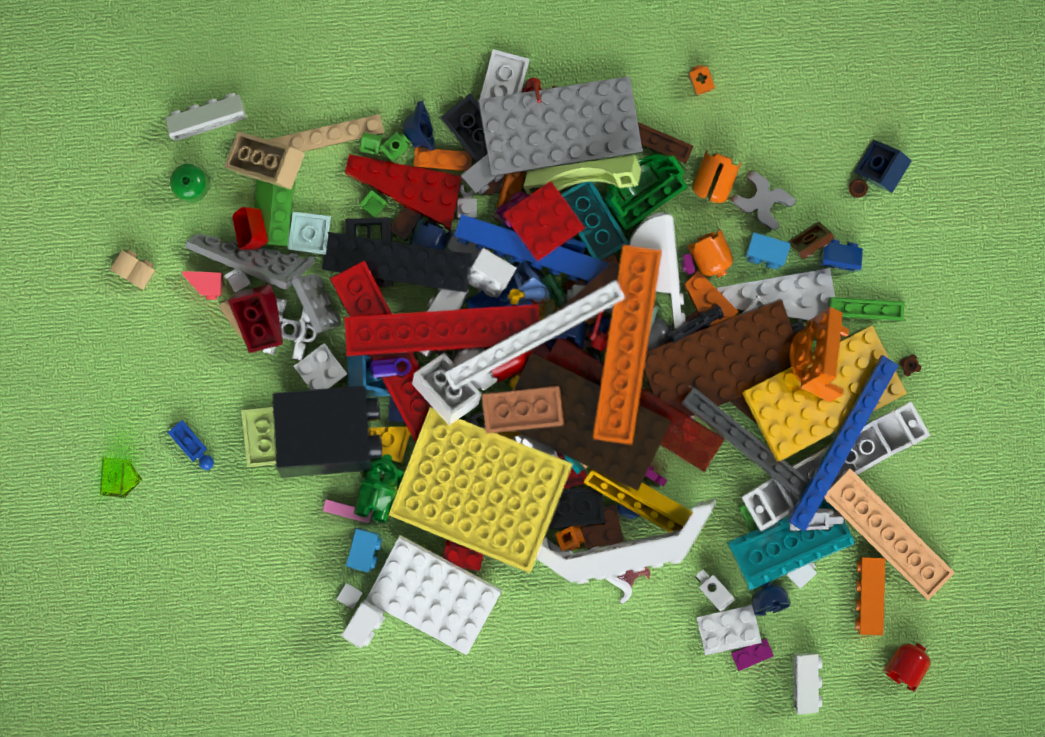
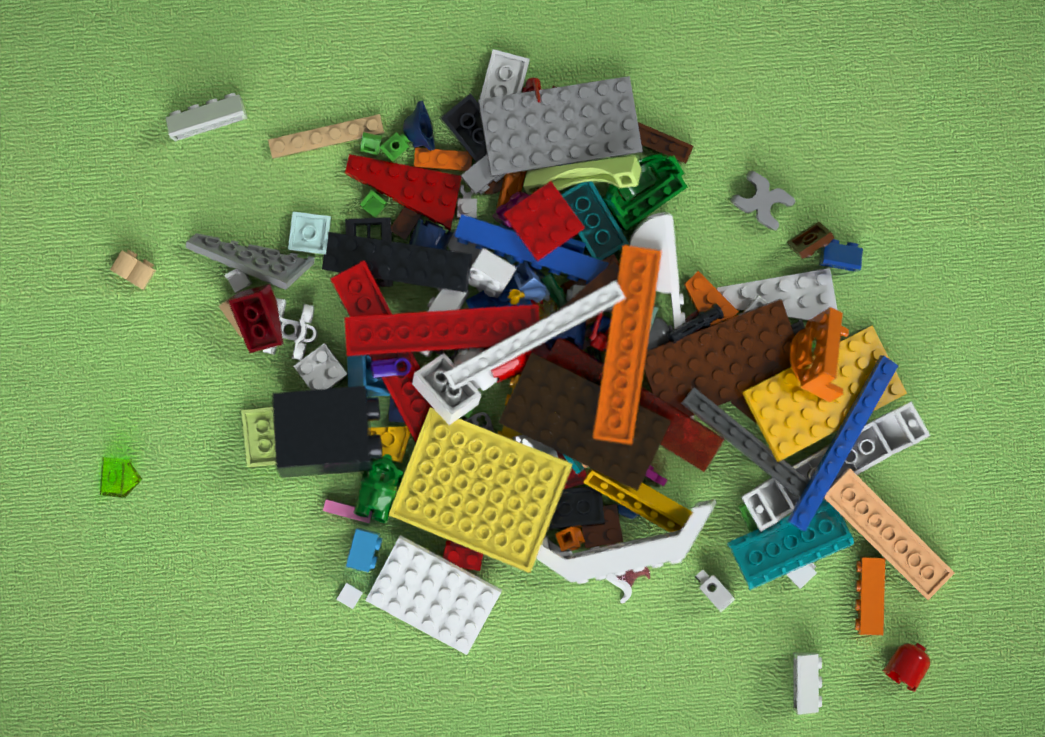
(191, 445): blue plate -> none
(193, 190): green cylinder -> none
(206, 283): coral slope -> none
(249, 228): red piece -> none
(264, 160): tan brick -> none
(276, 210): bright green slope -> none
(316, 302): light grey plate -> none
(362, 624): white brick -> none
(522, 409): nougat plate -> none
(688, 264): magenta plate -> none
(707, 85): orange brick -> none
(707, 172): orange cylinder -> none
(712, 254): orange cylinder -> none
(729, 630): white plate -> none
(752, 655): magenta plate -> none
(767, 250): dark azure brick -> none
(770, 599): dark blue cylinder -> none
(822, 520): light grey hinge -> none
(858, 188): reddish brown plate -> none
(868, 308): bright green tile -> none
(883, 166): dark blue slope -> none
(911, 360): reddish brown plate -> none

